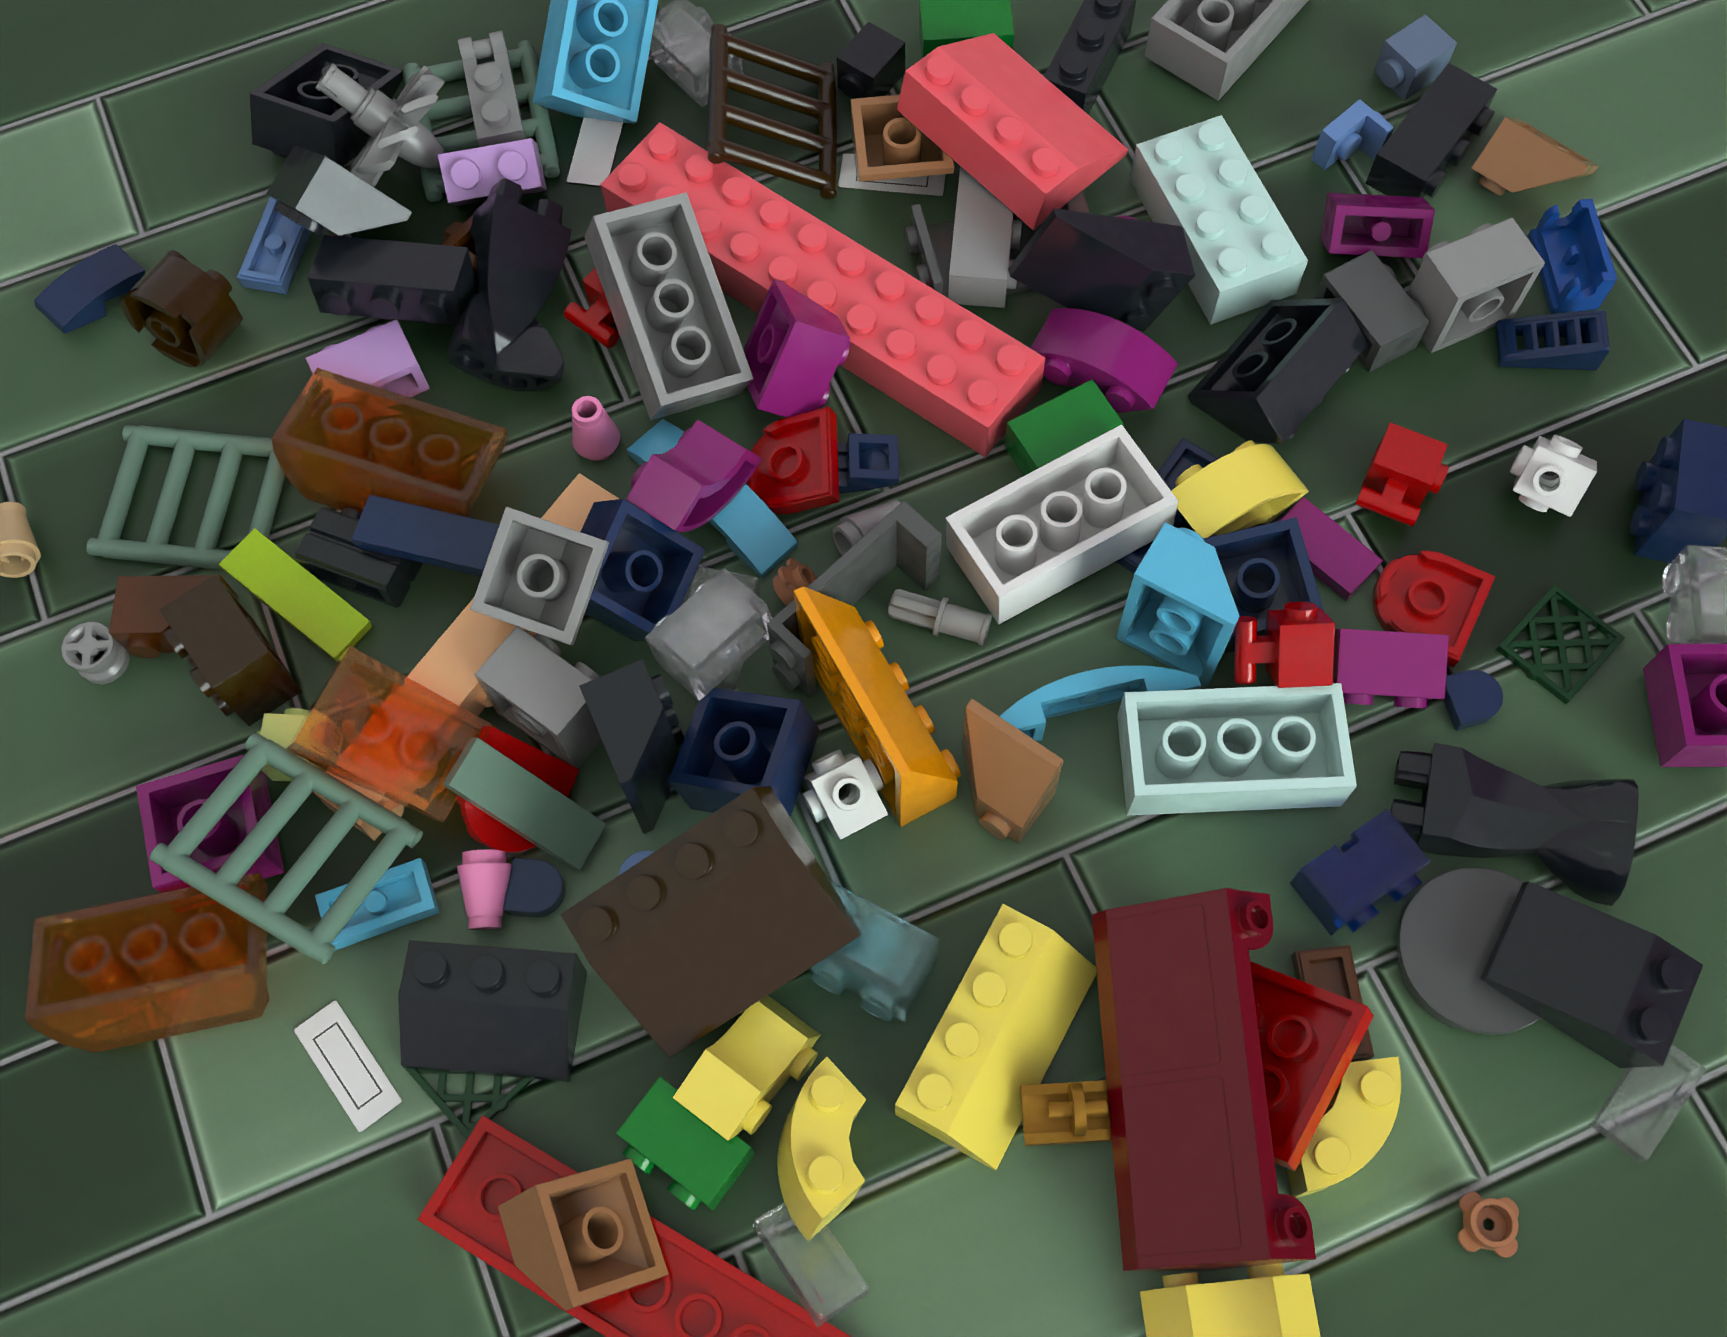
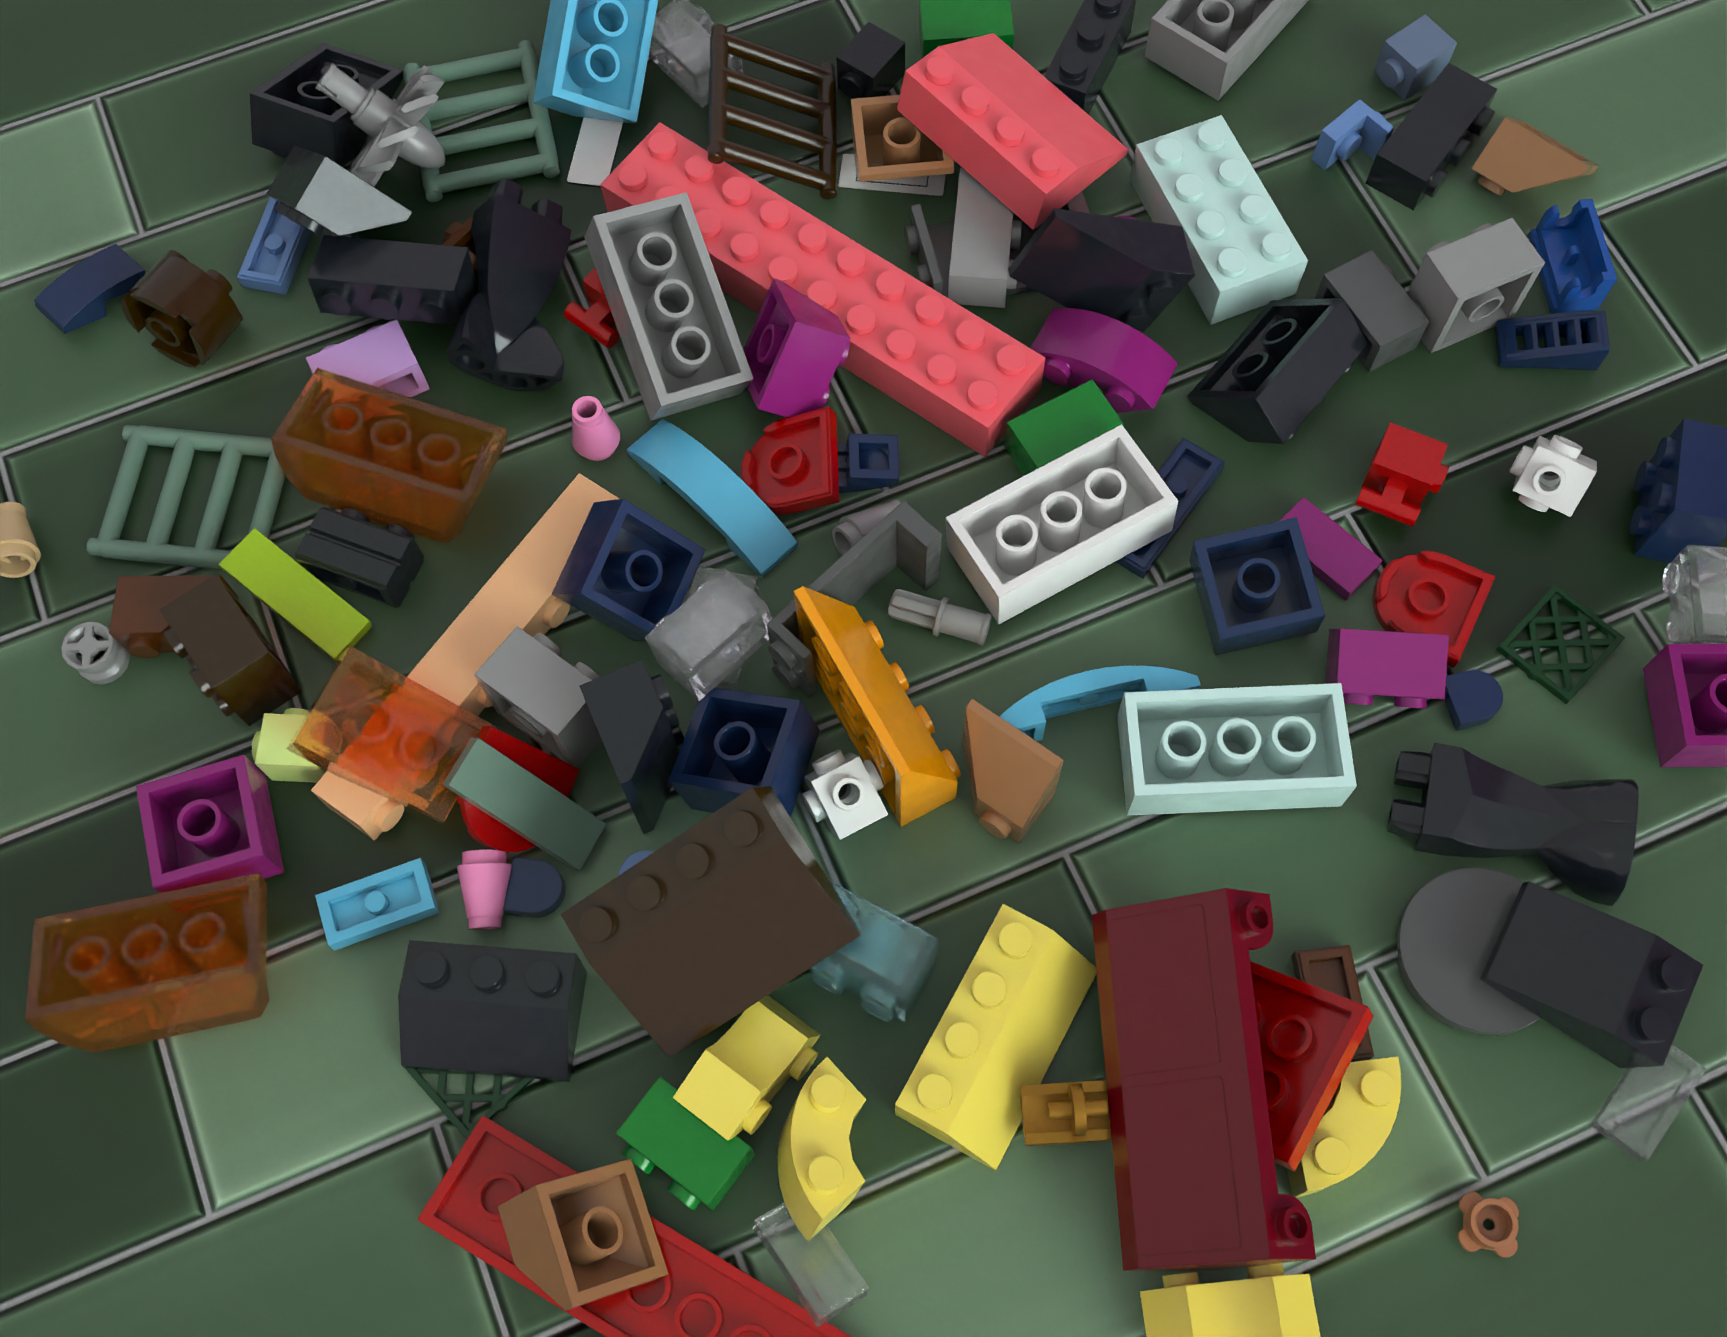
(270, 913): sand green bar -> none
(347, 1066): white sticker -> none
(425, 535): dark blue tile -> none
(473, 172): lavender brick -> none
(491, 90): light grey plate -> none
(539, 576): light grey slope -> none
(693, 478): magenta brick -> none
(792, 578): nougat plate -> none
(1180, 604): medium azure slope -> none
(1237, 490): light yellow brick -> none
(1295, 647): red brick -> none
(1348, 884): clear blue brick -> none
(1377, 223): magenta brick -> none

